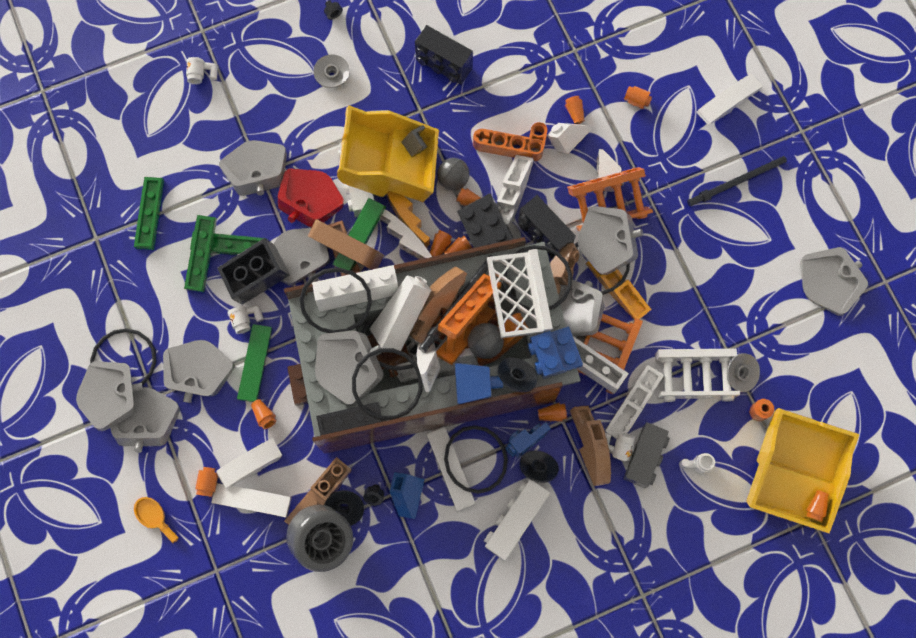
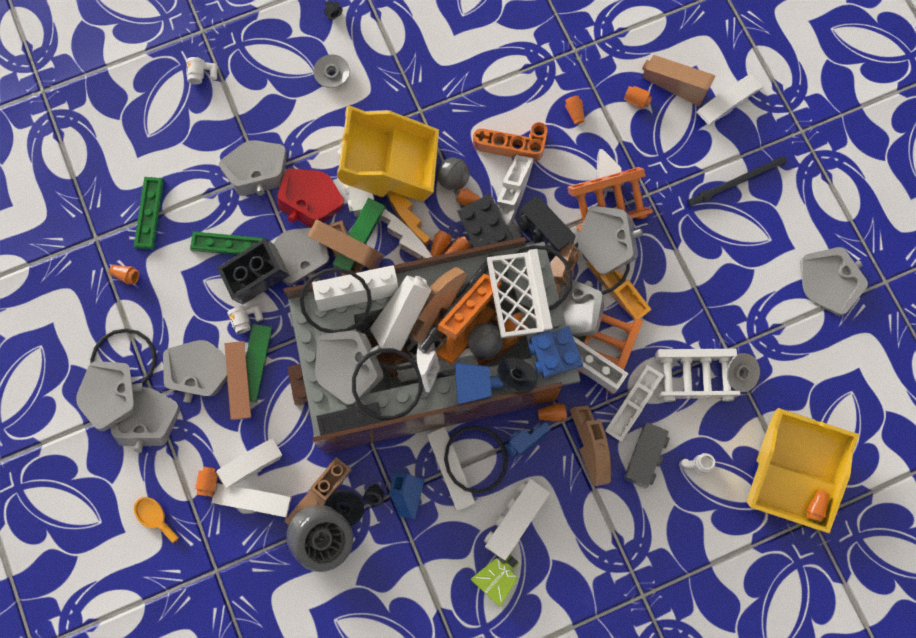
(126, 274): none -> orange cone
(200, 253): green tile -> none
(237, 380): none -> nougat tile
(264, 416): orange cone -> none
(413, 142): dark grey panel -> none
(443, 55): black brick -> none
(497, 579): none -> lime torso
(539, 466): black dish -> none
(566, 136): white slope -> none
(623, 447): white piece -> none
(678, 79): none -> medium nougat slope
(756, 410): orange brick -> none

